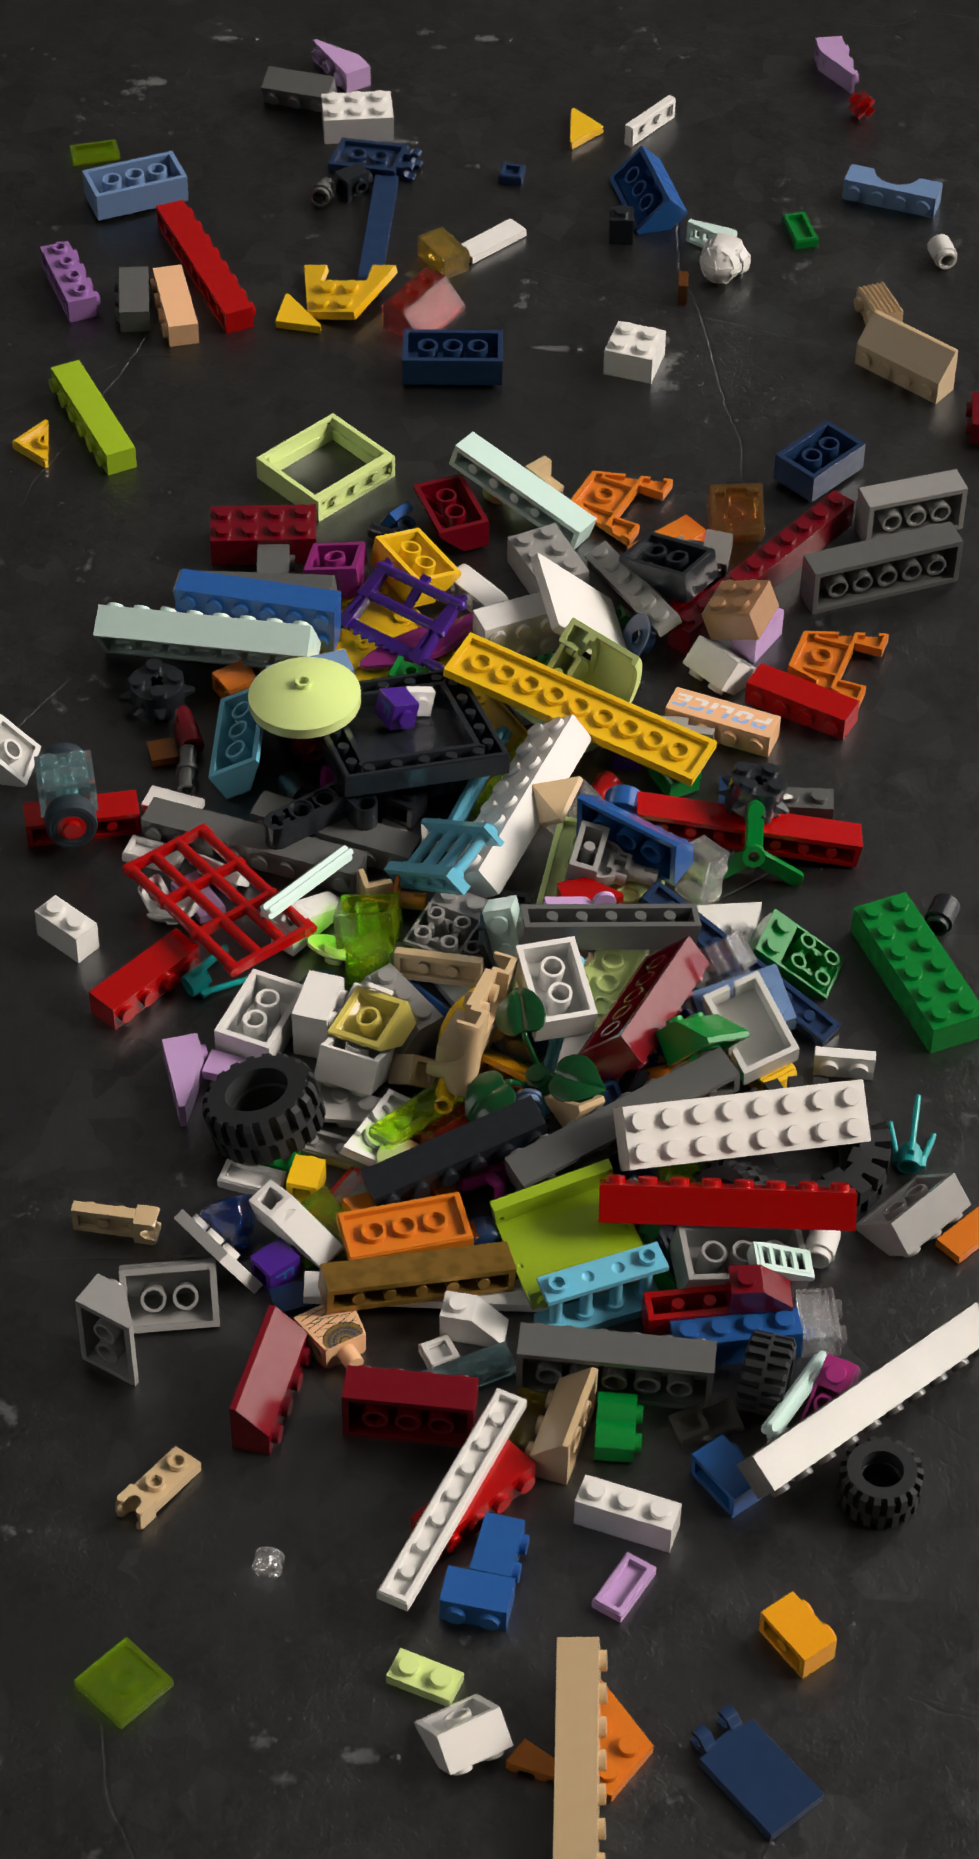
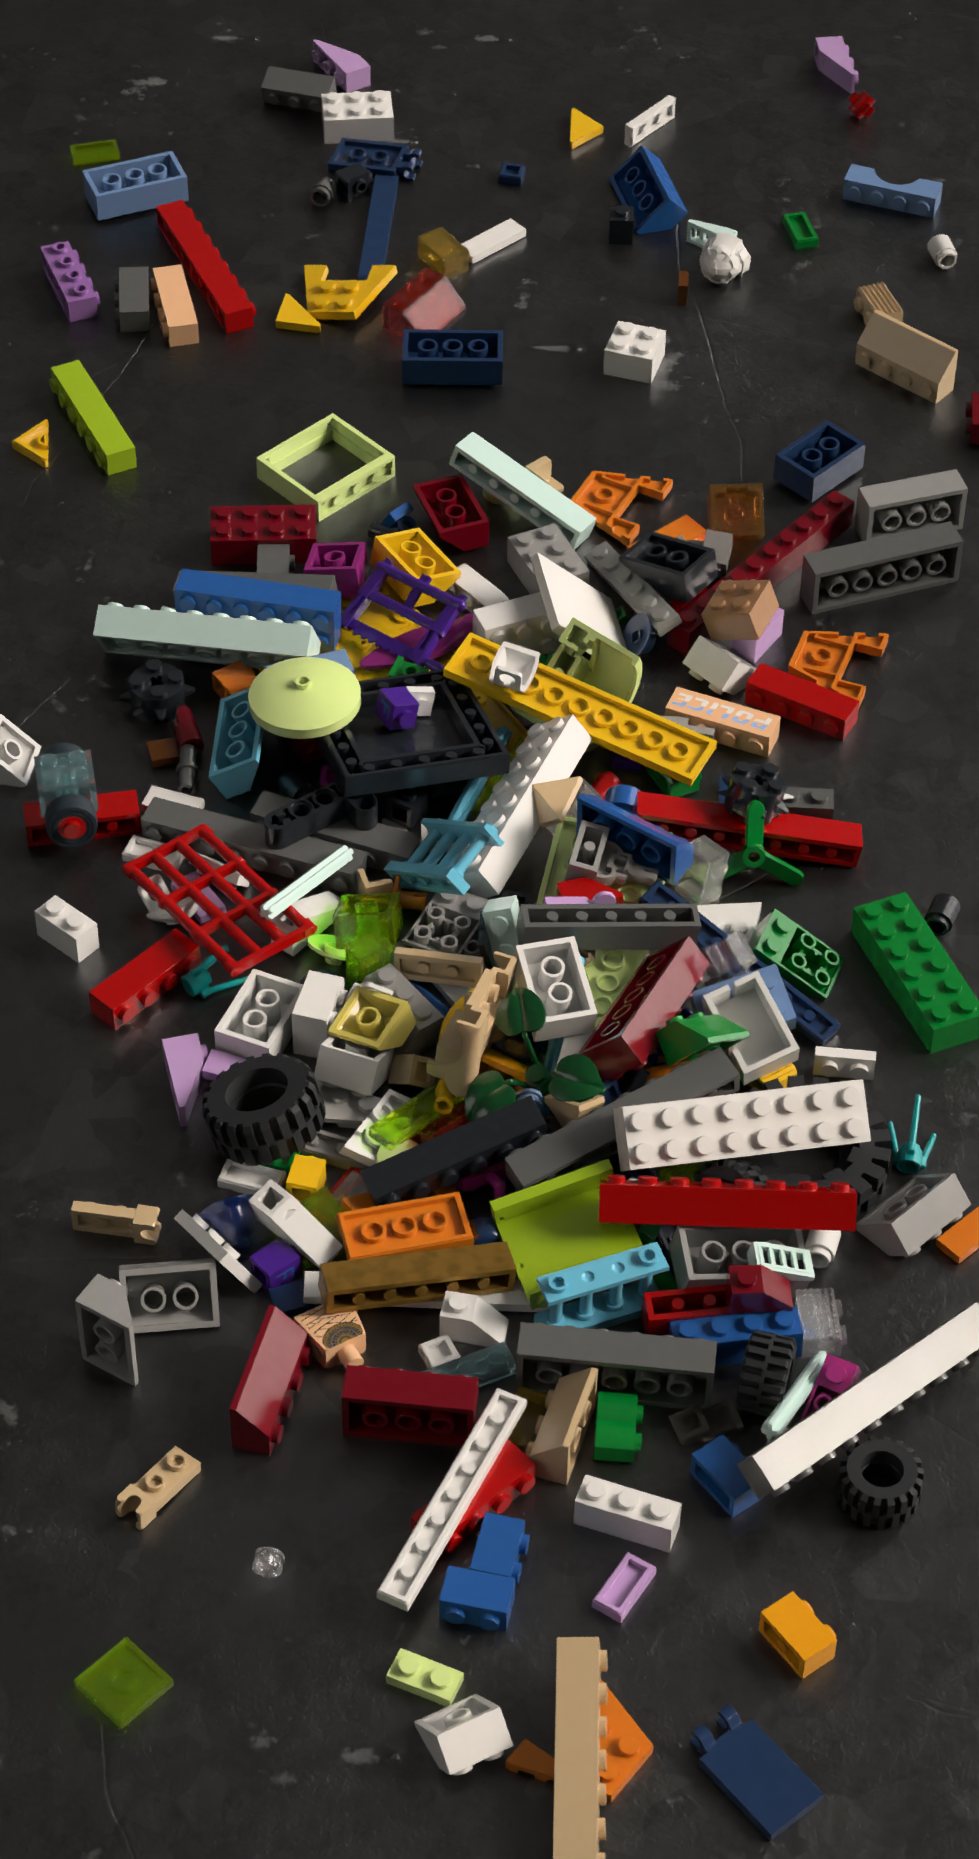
(514, 667): none -> white piece

